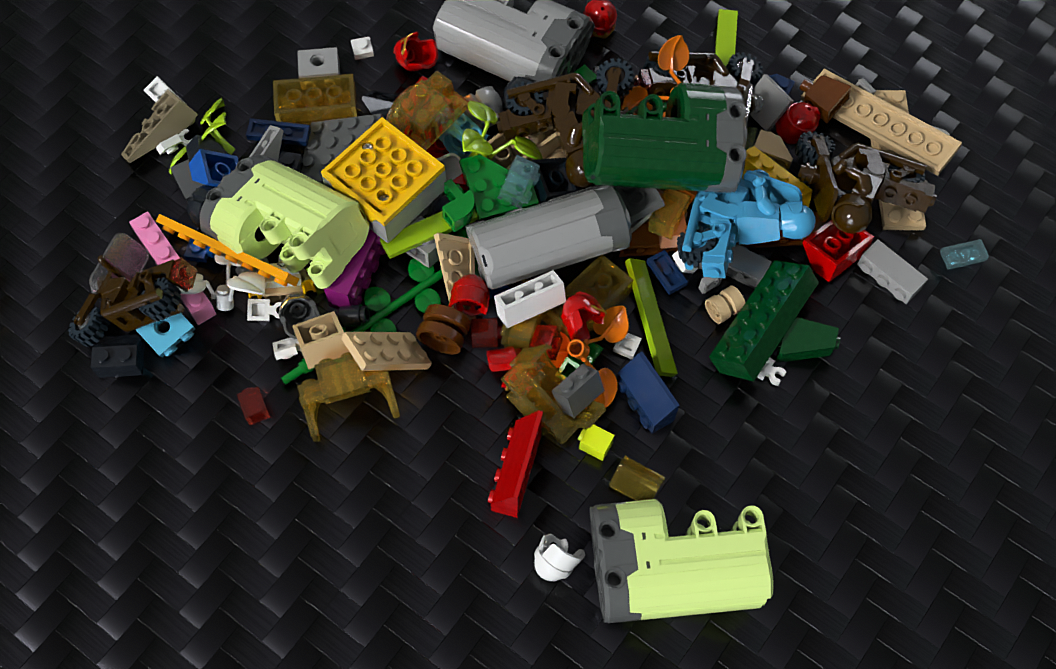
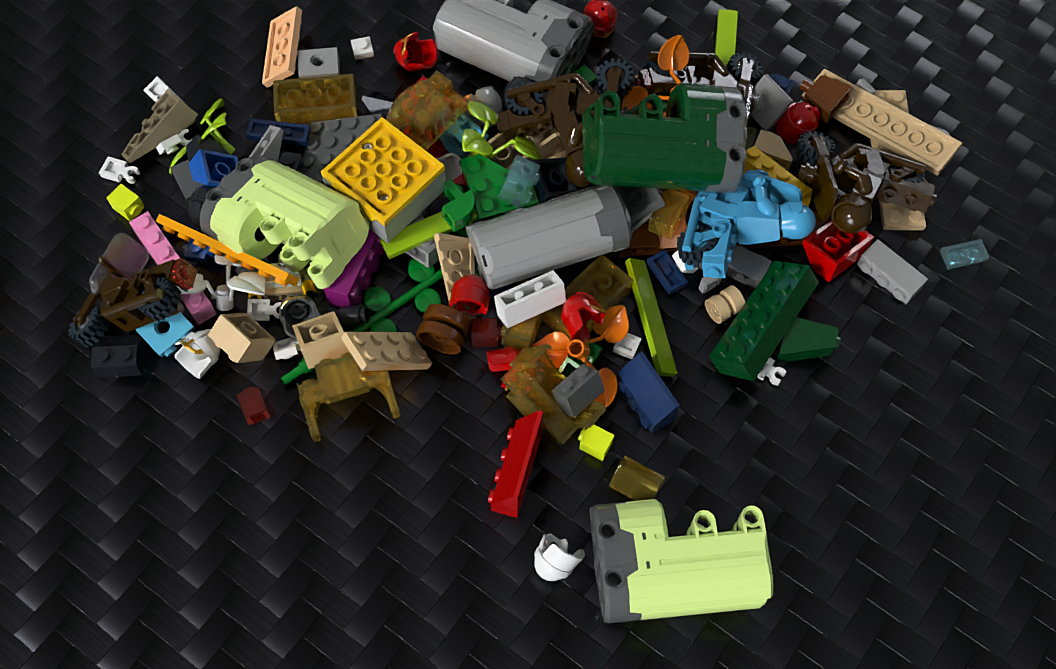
(117, 169): none -> white plate
(125, 202): none -> neon yellow brick
(197, 352): none -> white helmet
(241, 337): none -> tan brick
(282, 46): none -> light nougat plate
(547, 335): clear red brick -> none

